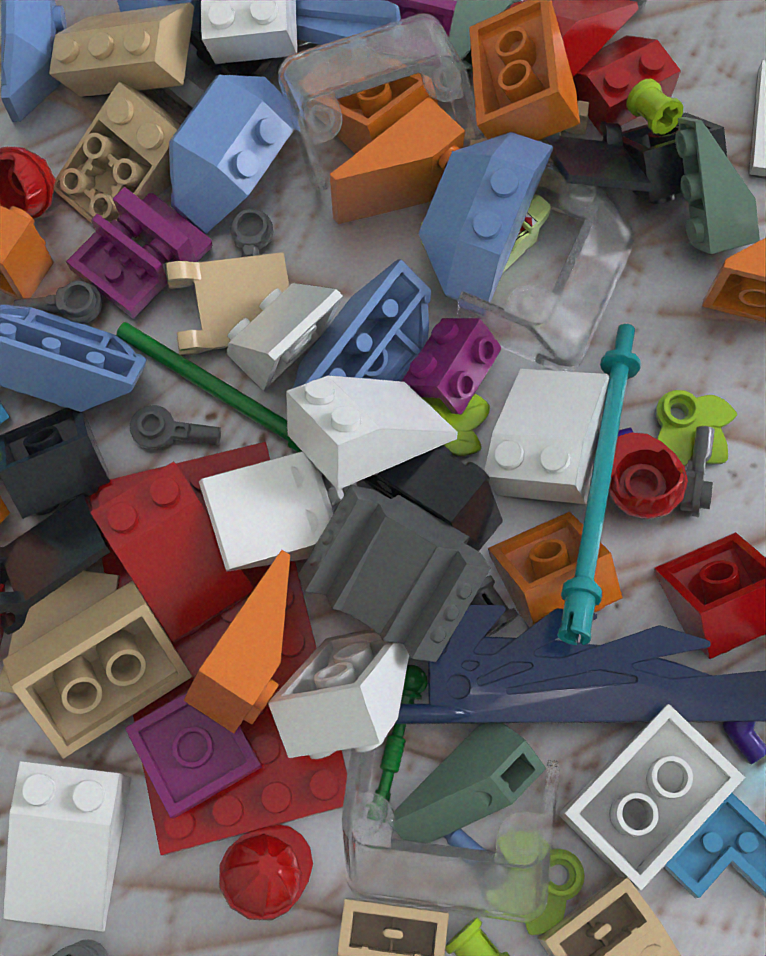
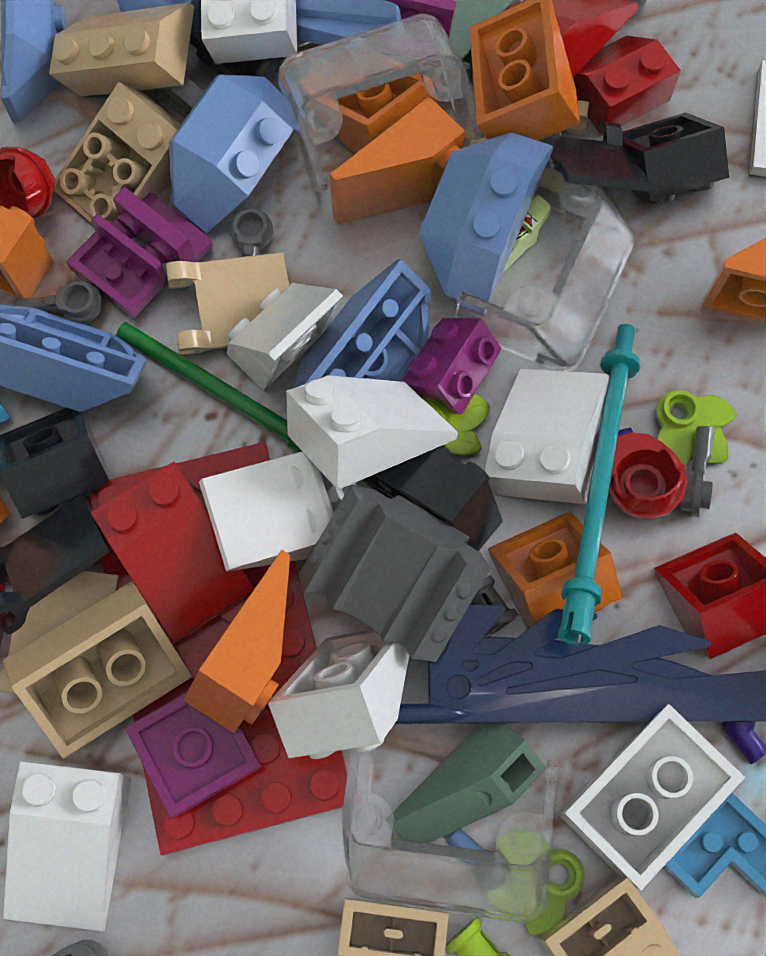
(155, 427): dark grey plate -> none
(265, 872): red piece -> none
(414, 685): green piece -> none
(654, 106): lime bush -> none
(717, 197): sand green slope -> none

